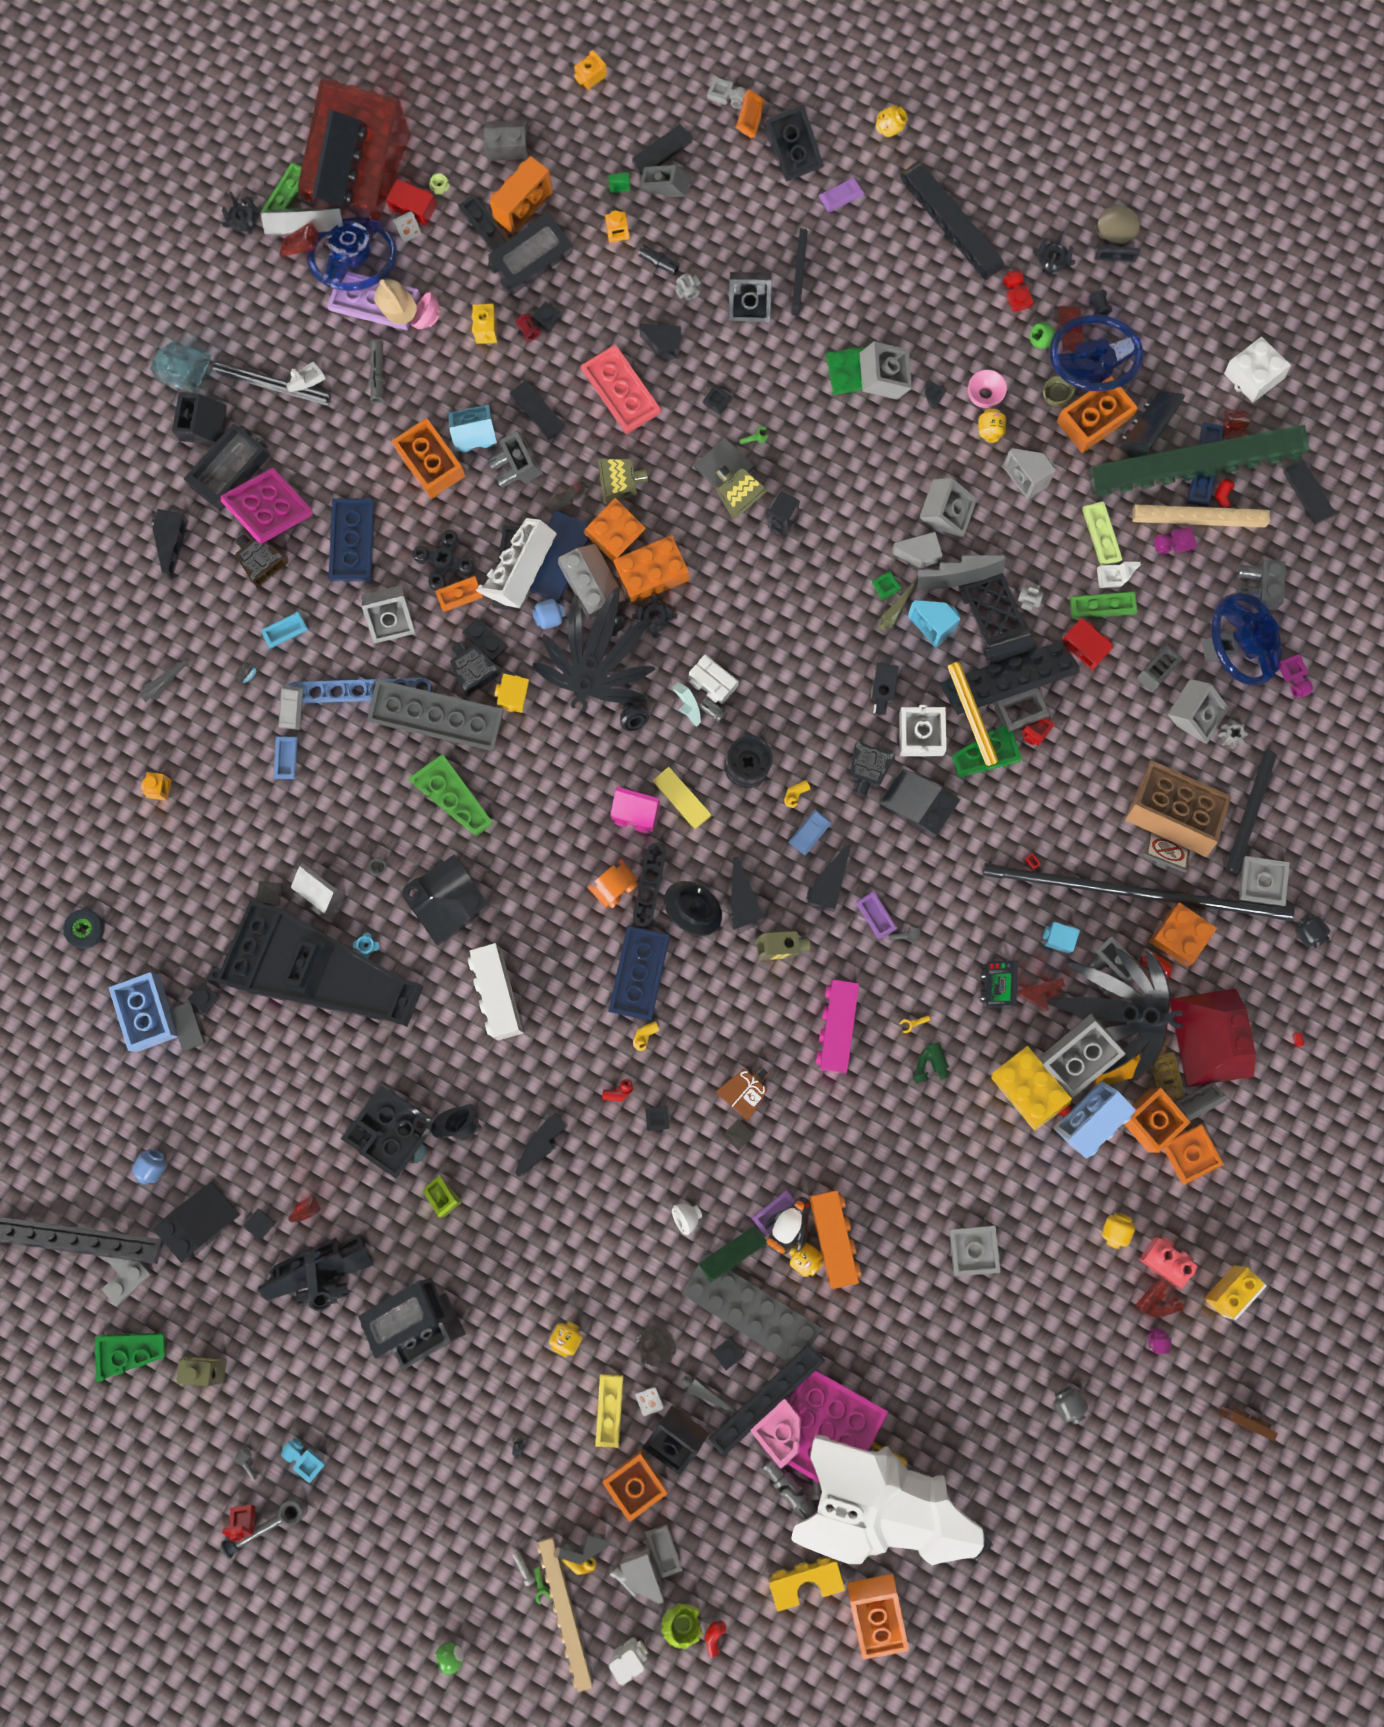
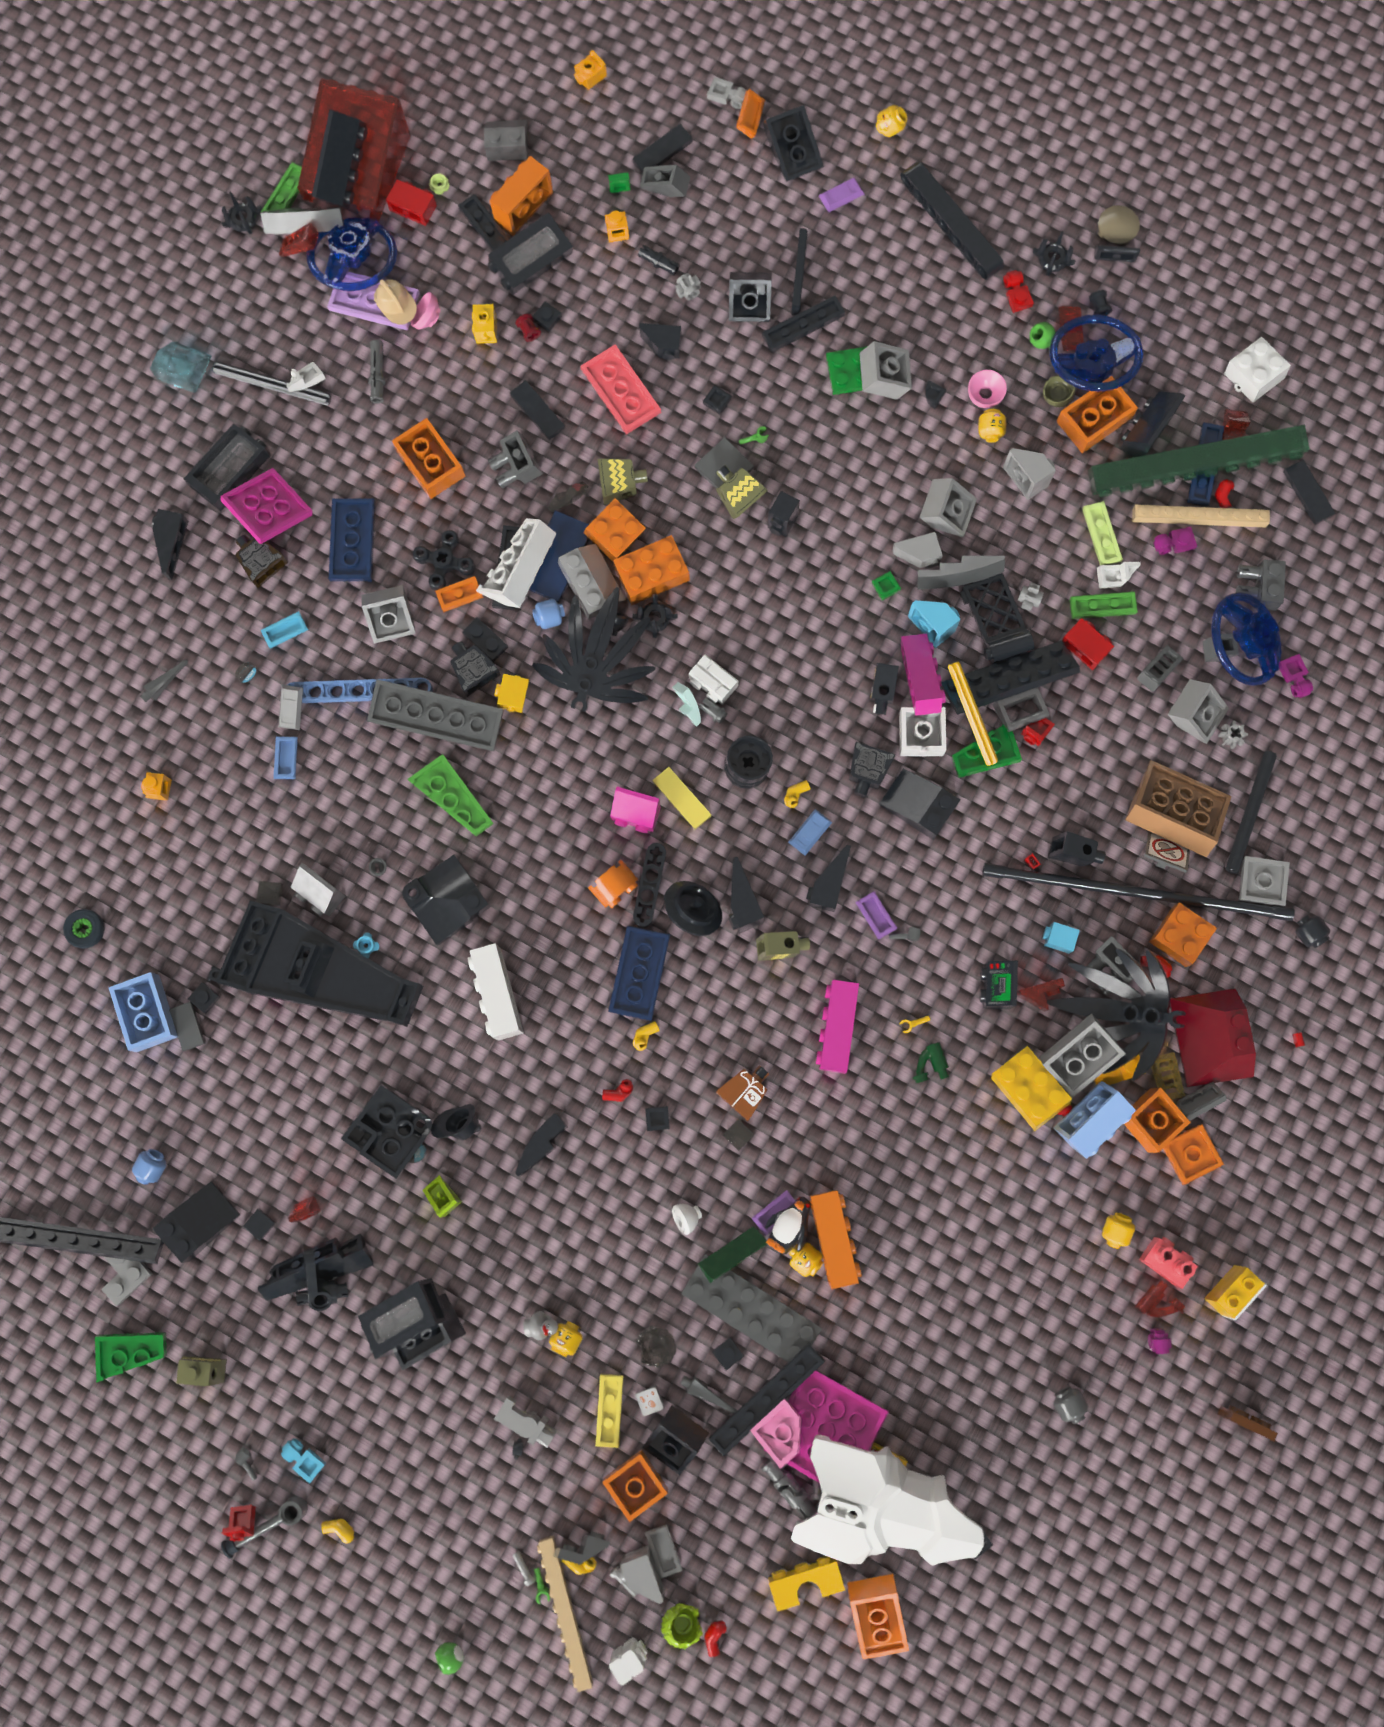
(198, 419): black slope -> none
(340, 1527): none -> yellow arm
(407, 226): light grey slope -> none
(472, 428): medium azure slope -> none
(525, 1424): none -> light grey hips
(540, 1326): none -> light grey animal
(633, 717): black brick -> none
(803, 324): none -> black plate
(890, 616): olive piece -> none
(921, 674): none -> dark pink brick
(974, 1250): light grey plate -> none
(1075, 849): none -> black torso

